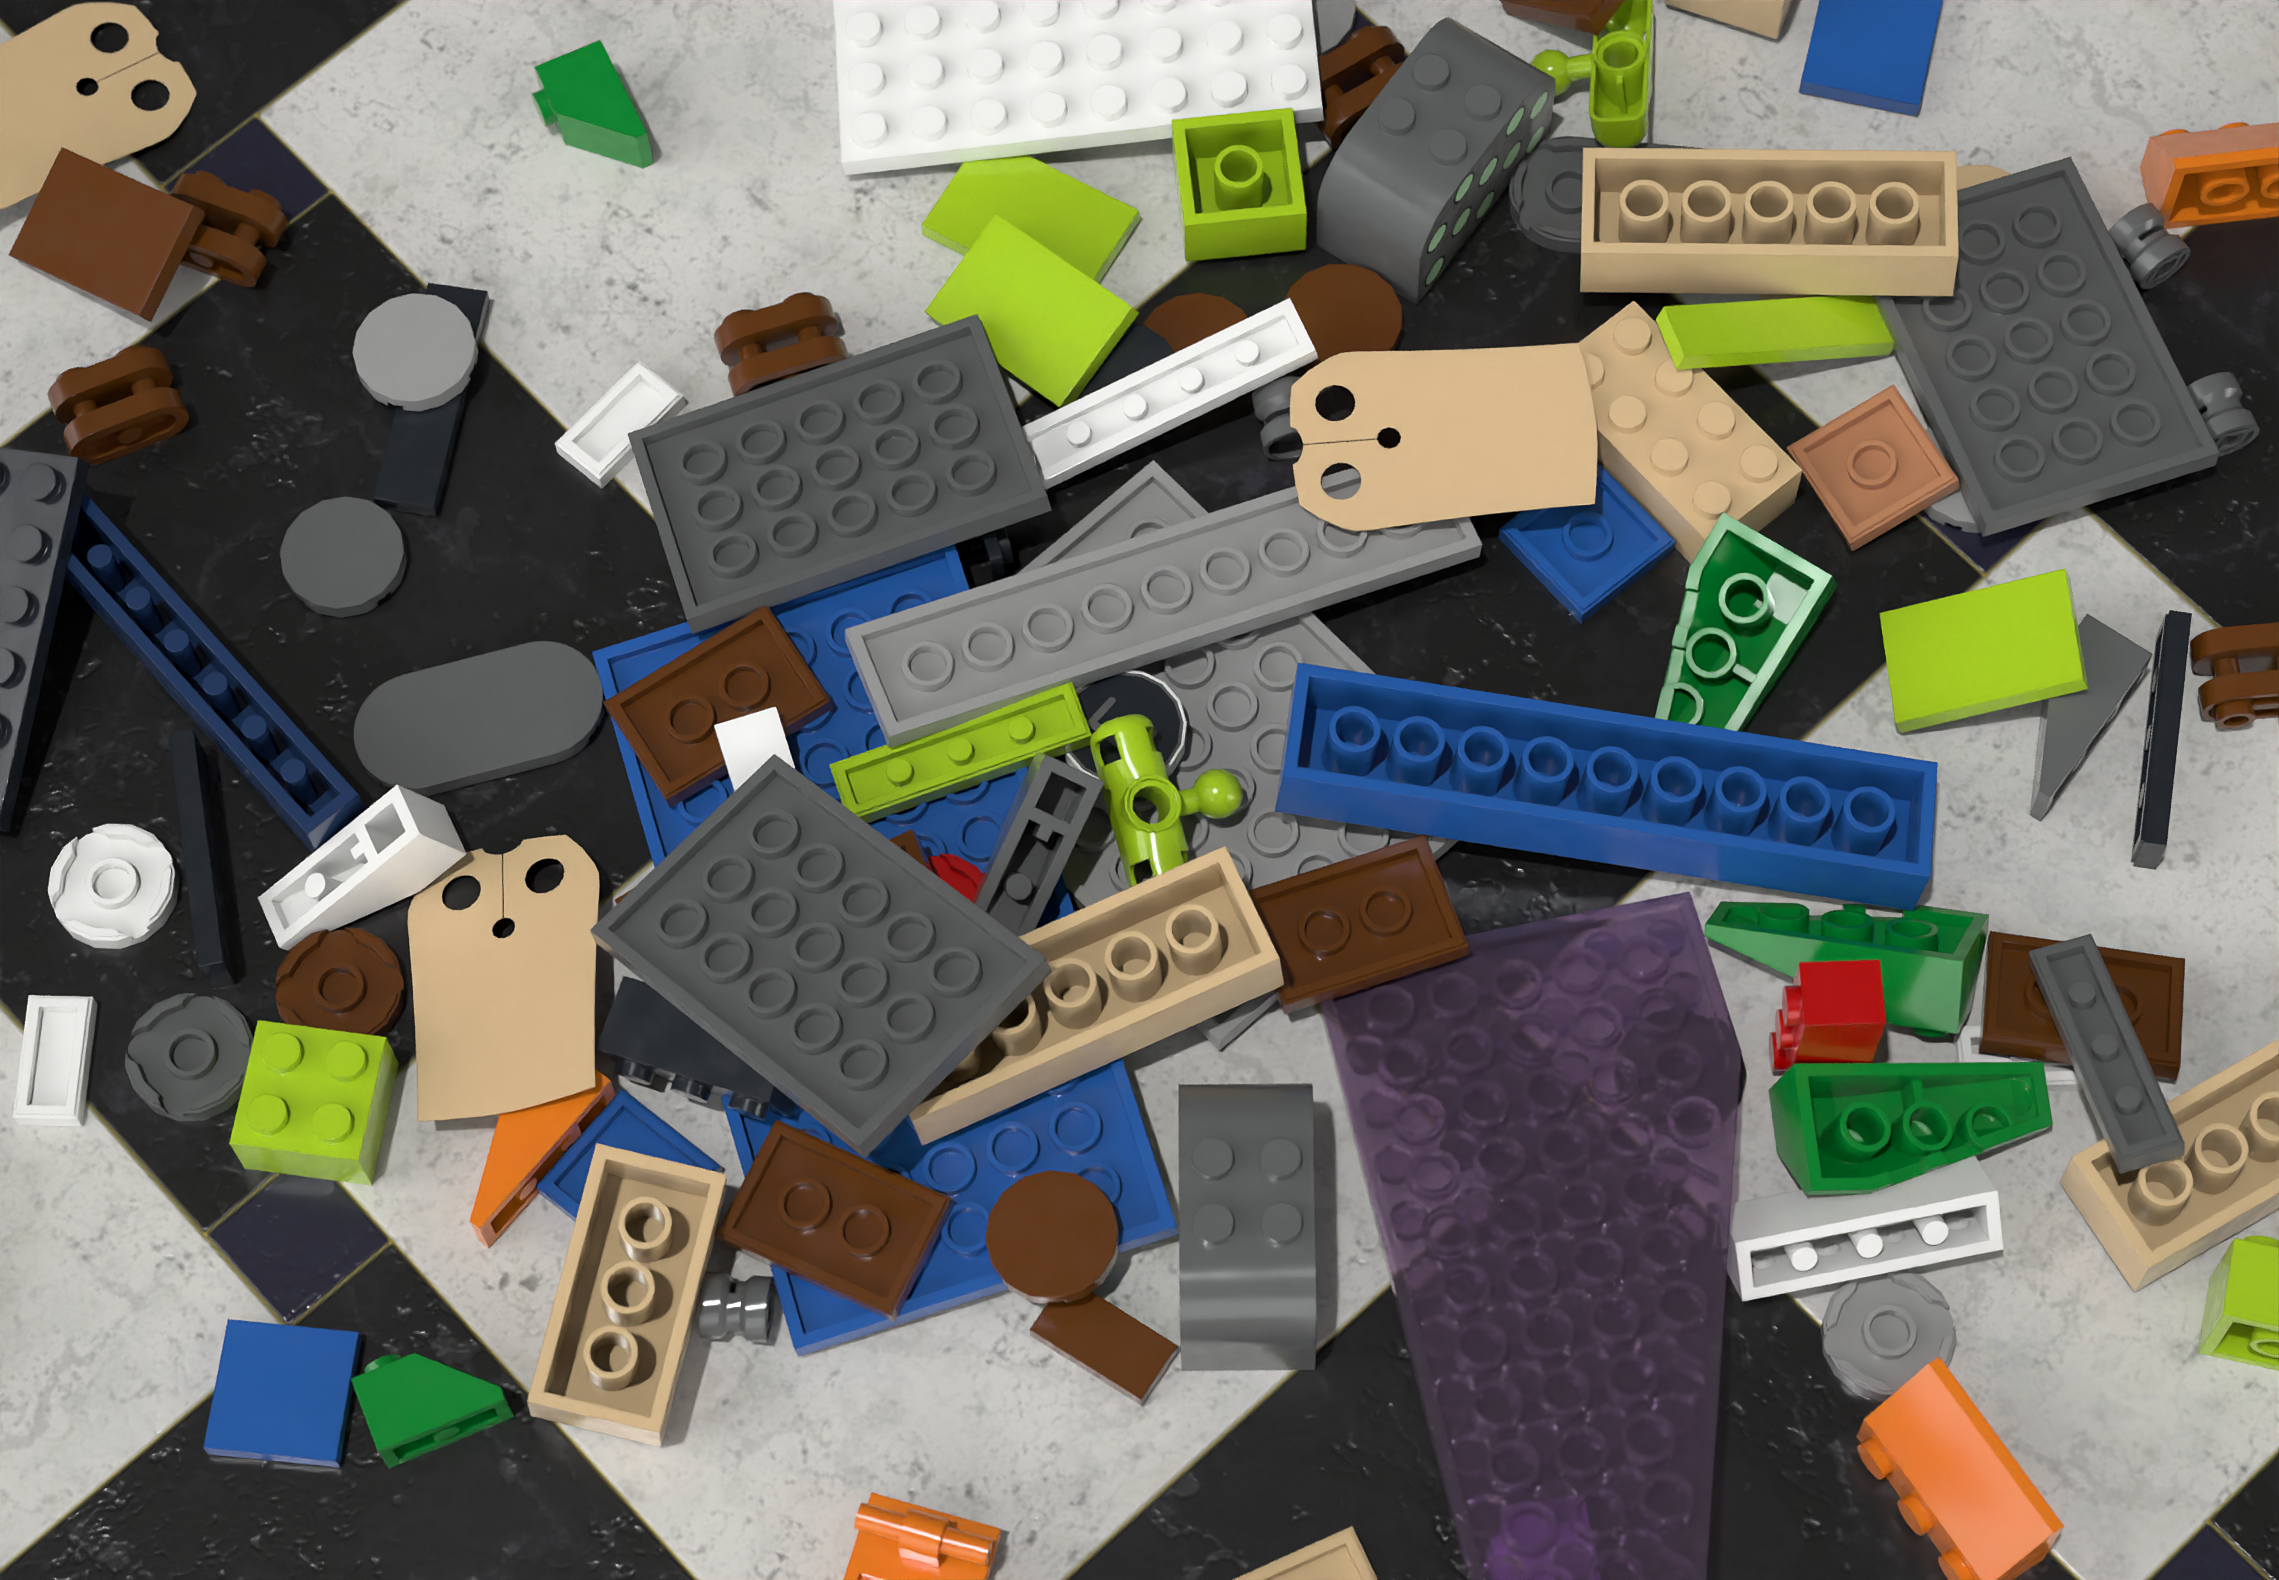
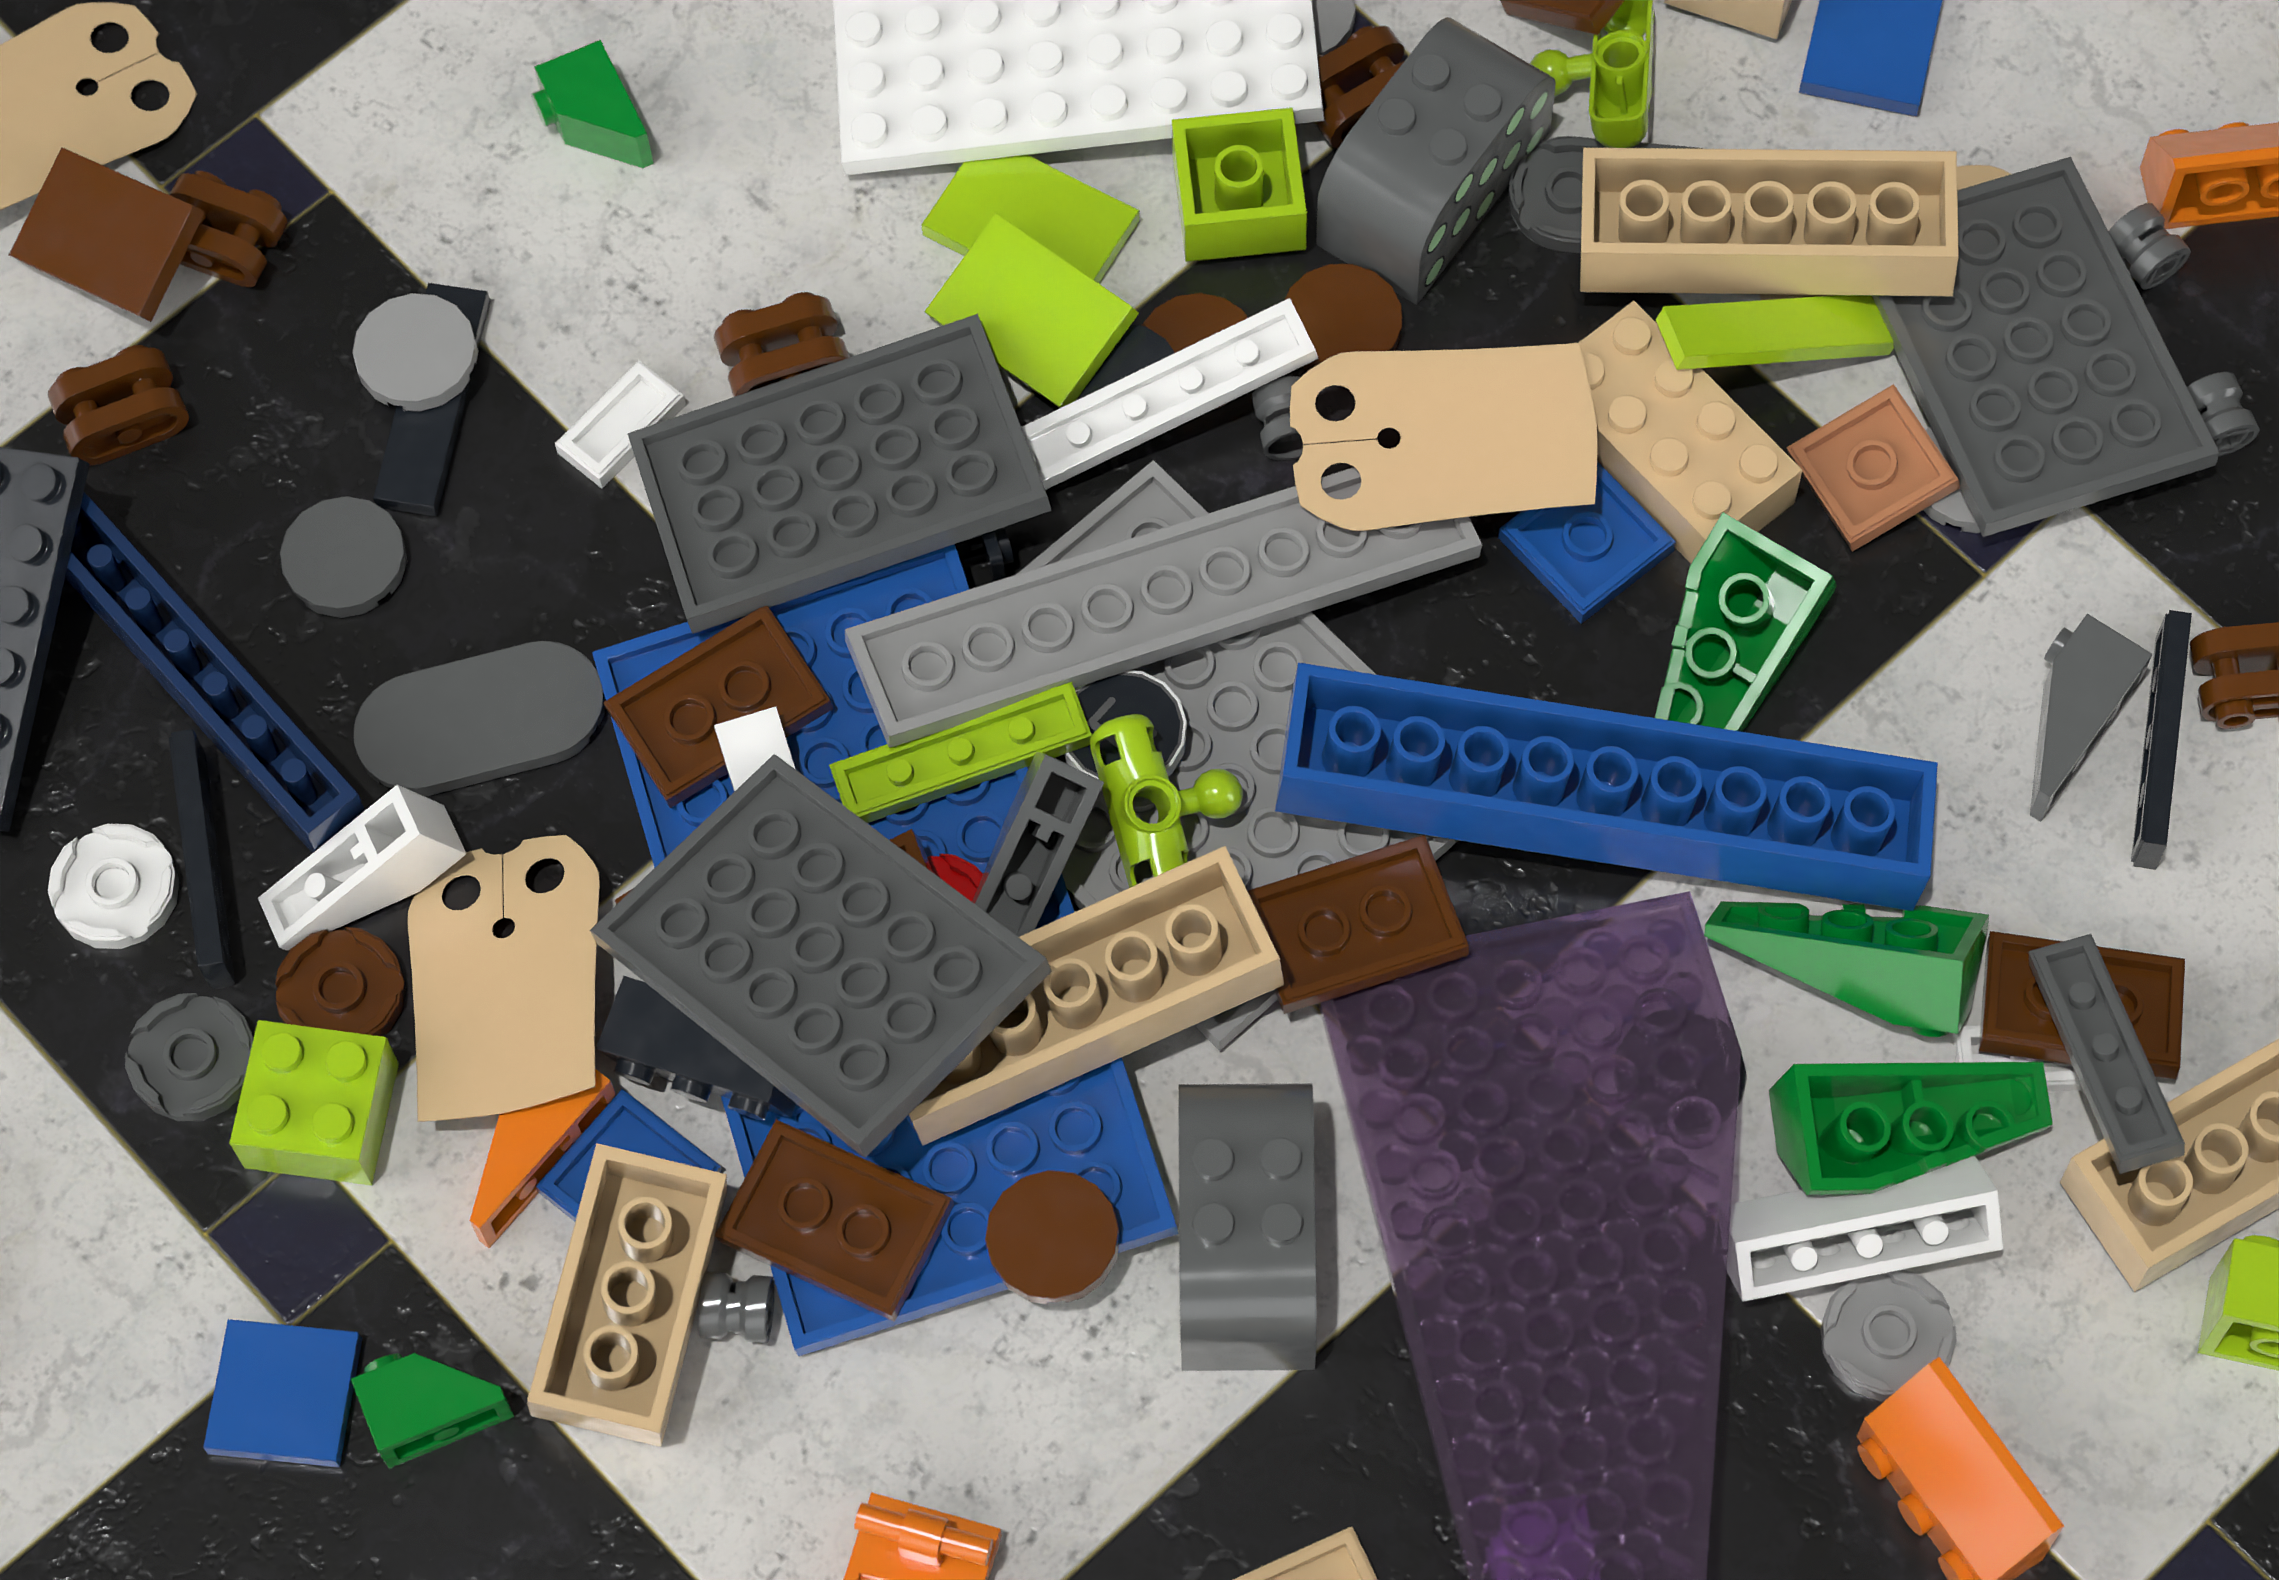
(55, 1060): white tile -> none
(1106, 1344): reddish brown tile -> none
(1829, 1015): red brick -> none
(1983, 650): lime tile -> none

